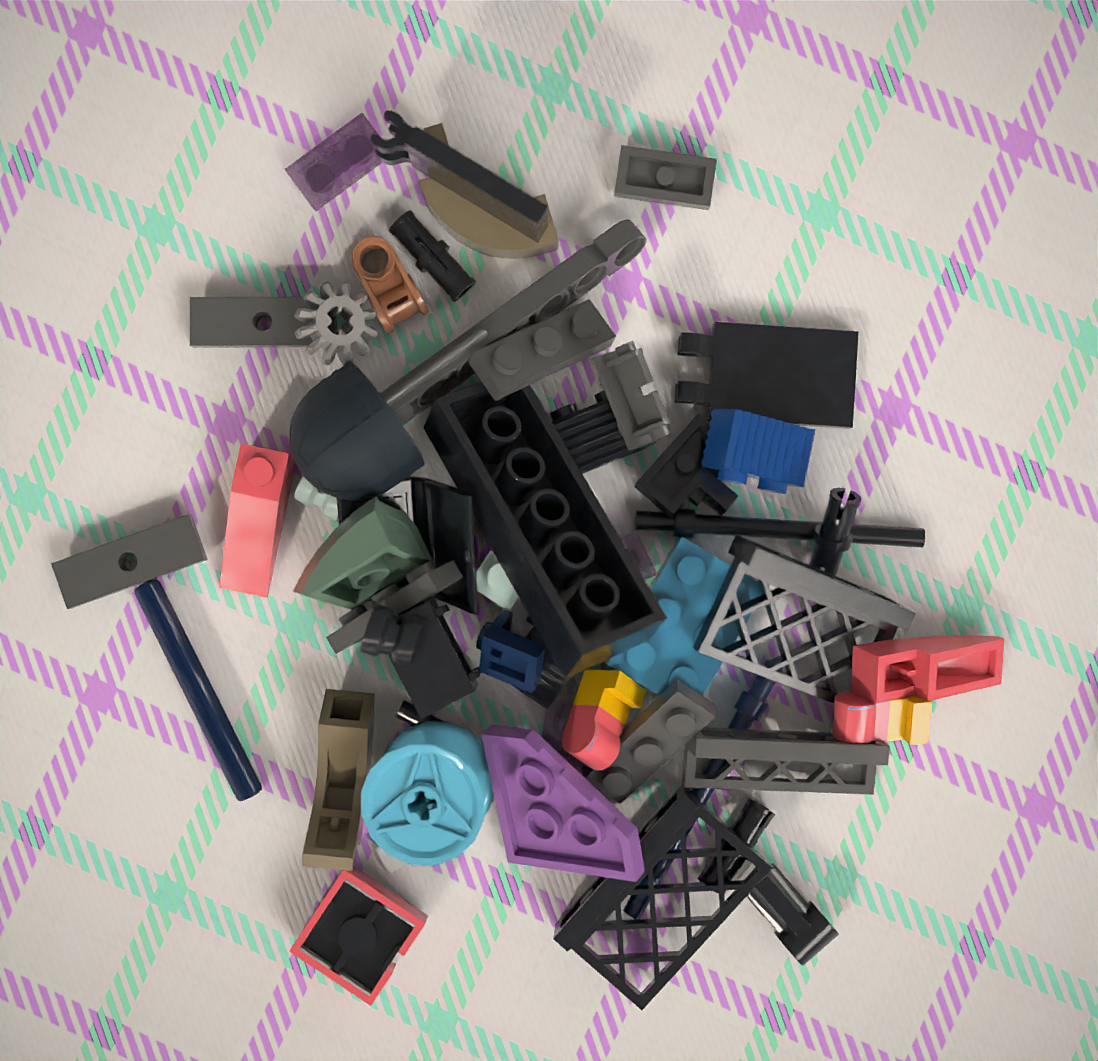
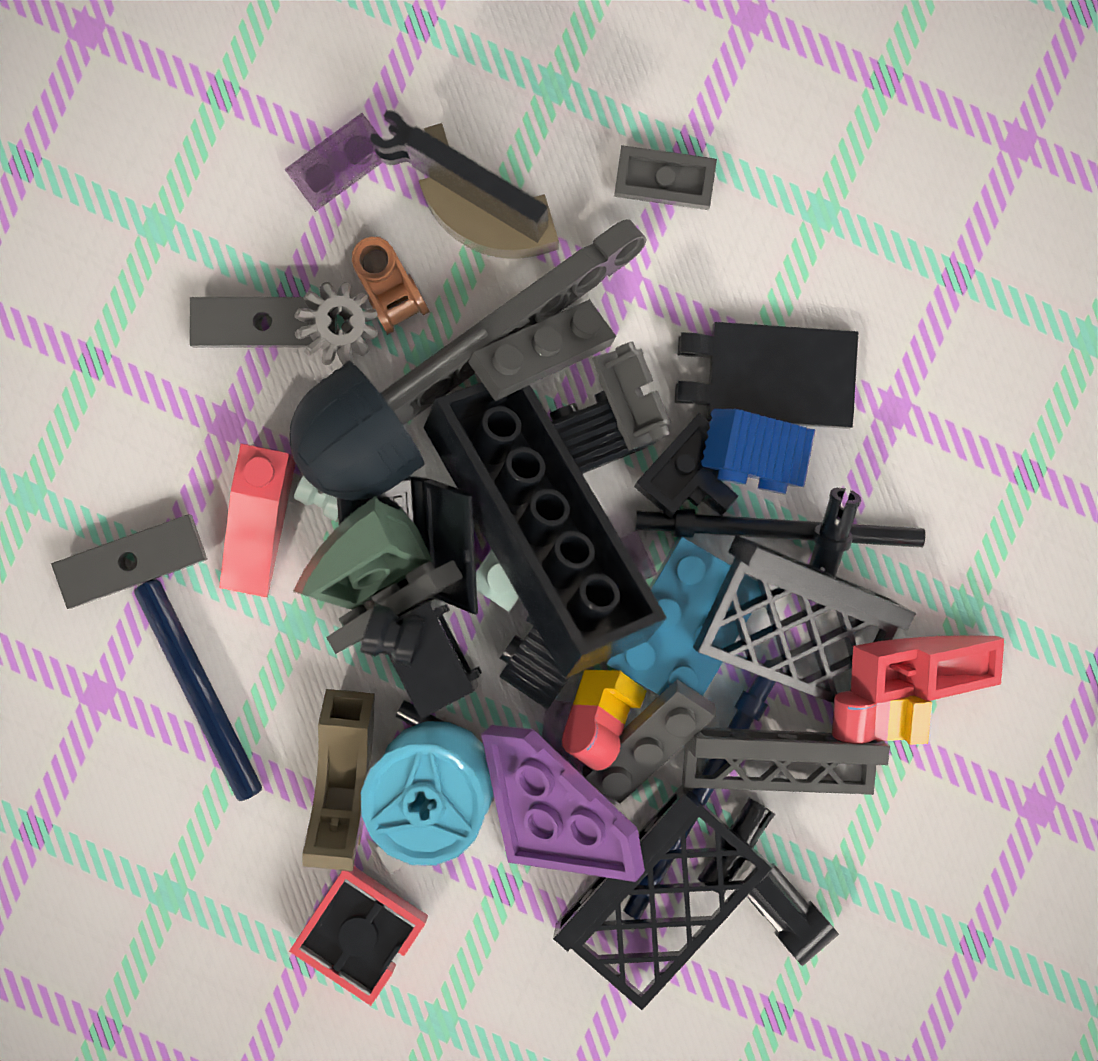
(409, 233): black pin -> none
(509, 655): dark blue bracket -> none

